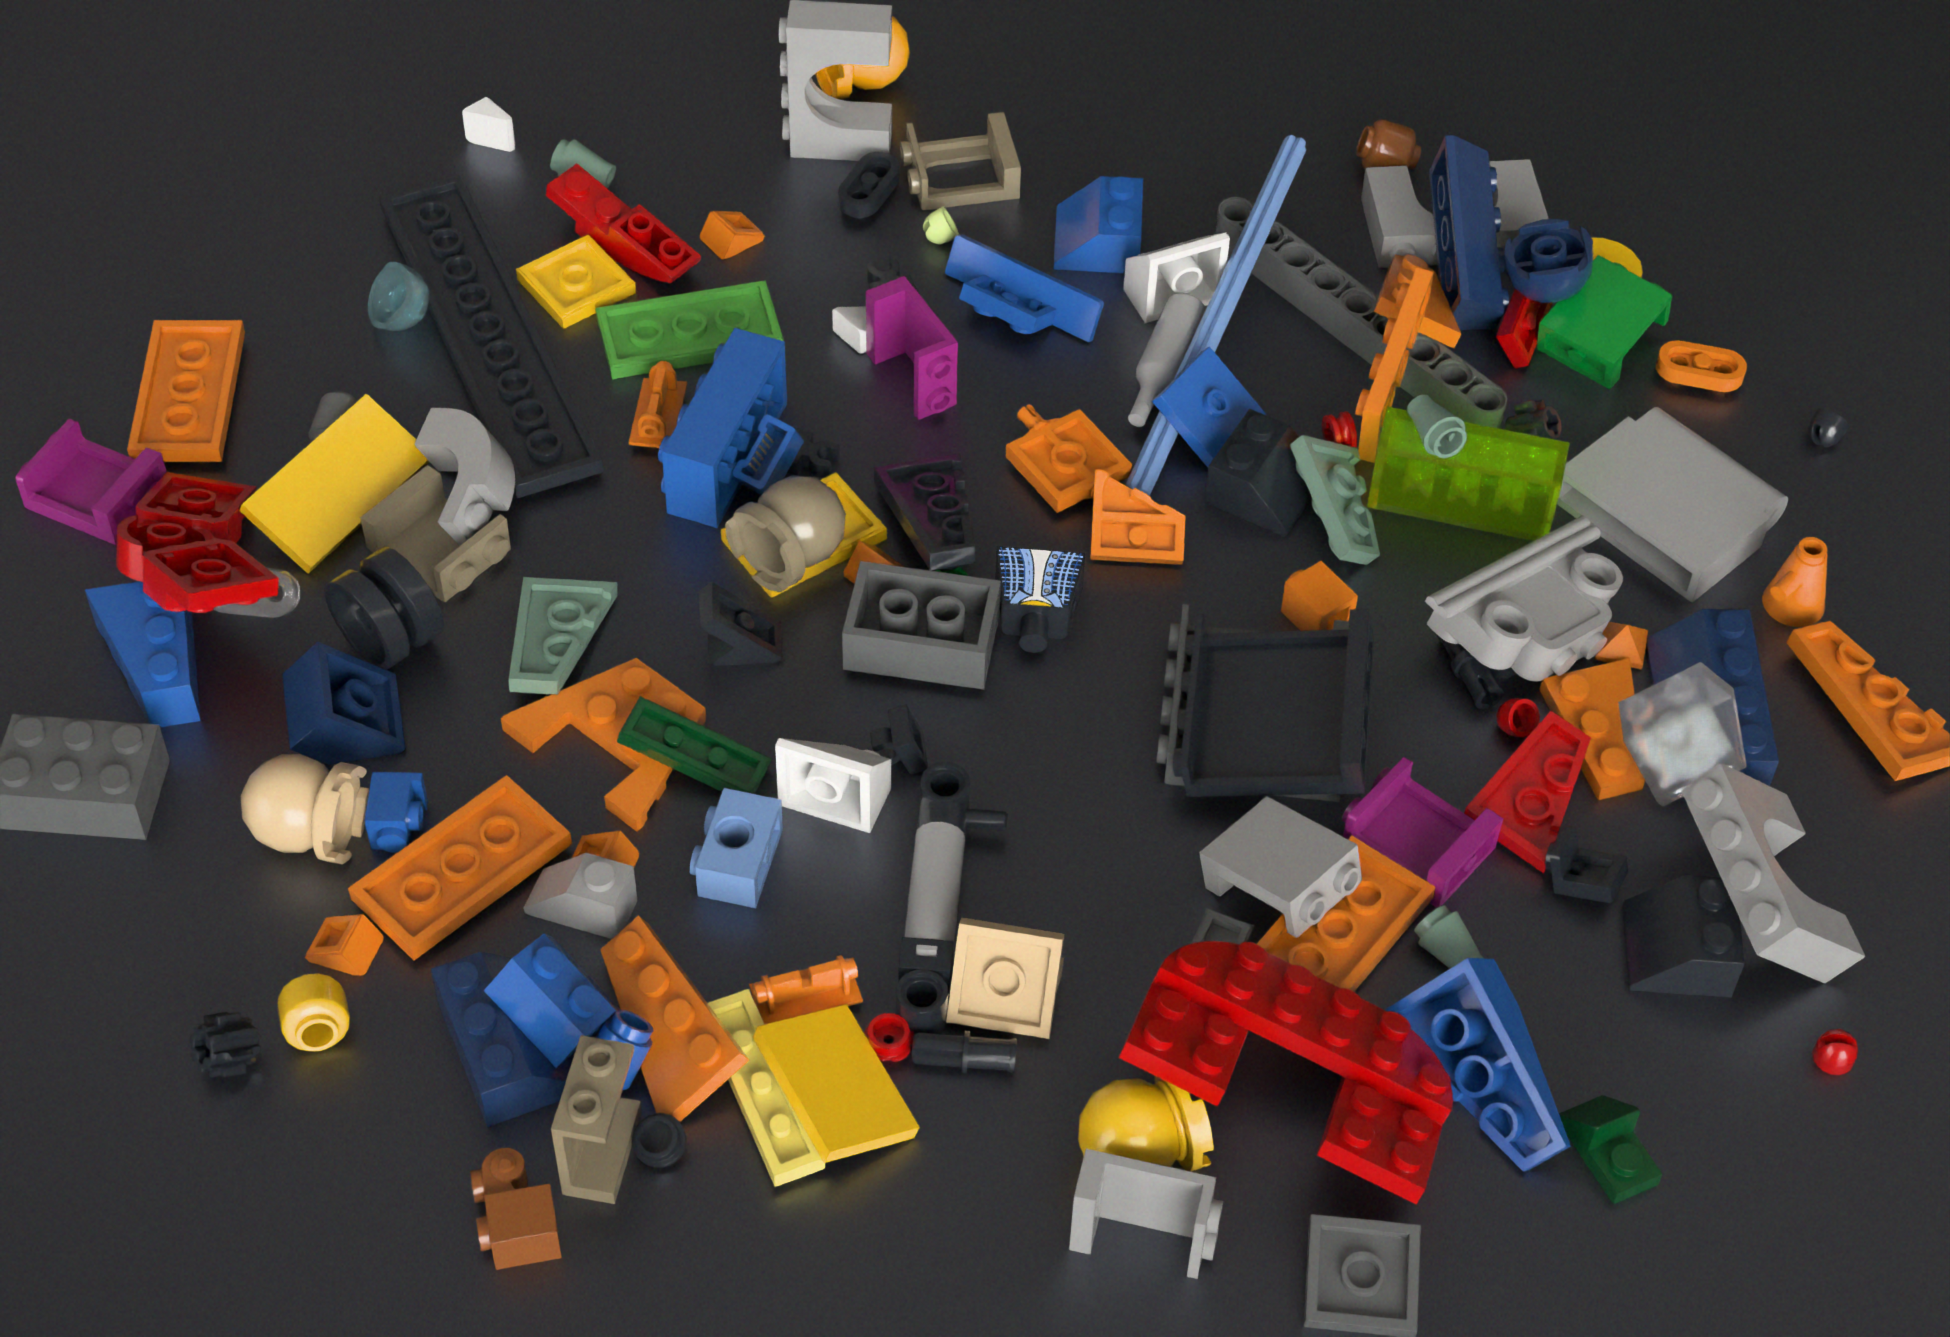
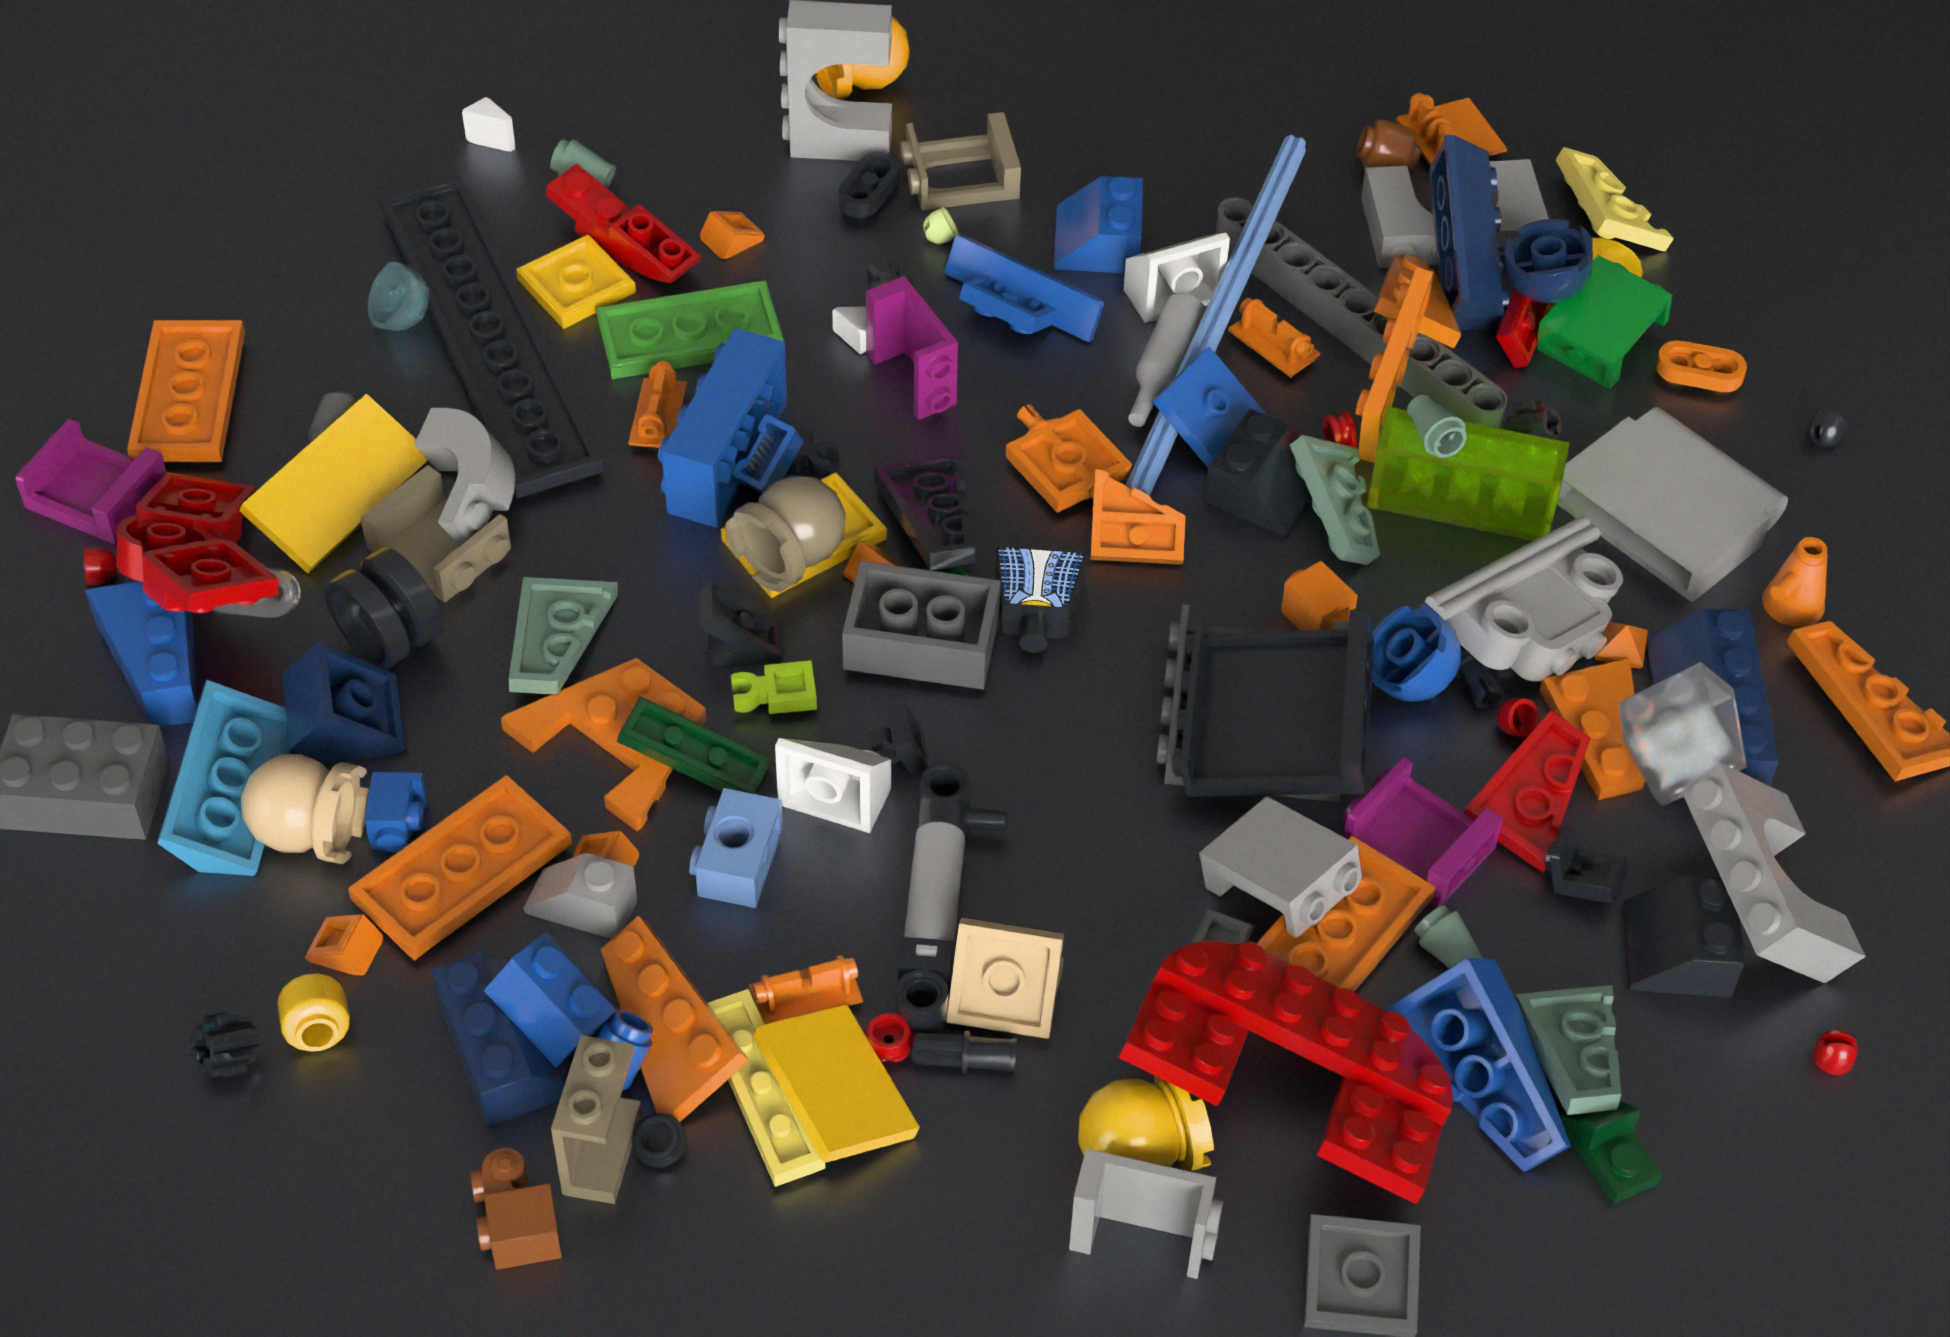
(98, 566): none -> red hinge
(225, 746): none -> dark azure slope
(783, 687): none -> lime plate
(1273, 340): none -> orange hinge
(1415, 654): none -> blue cylinder
(1453, 118): none -> orange hinge
(1576, 1045): none -> sand green wing
(1602, 199): none -> light yellow wing

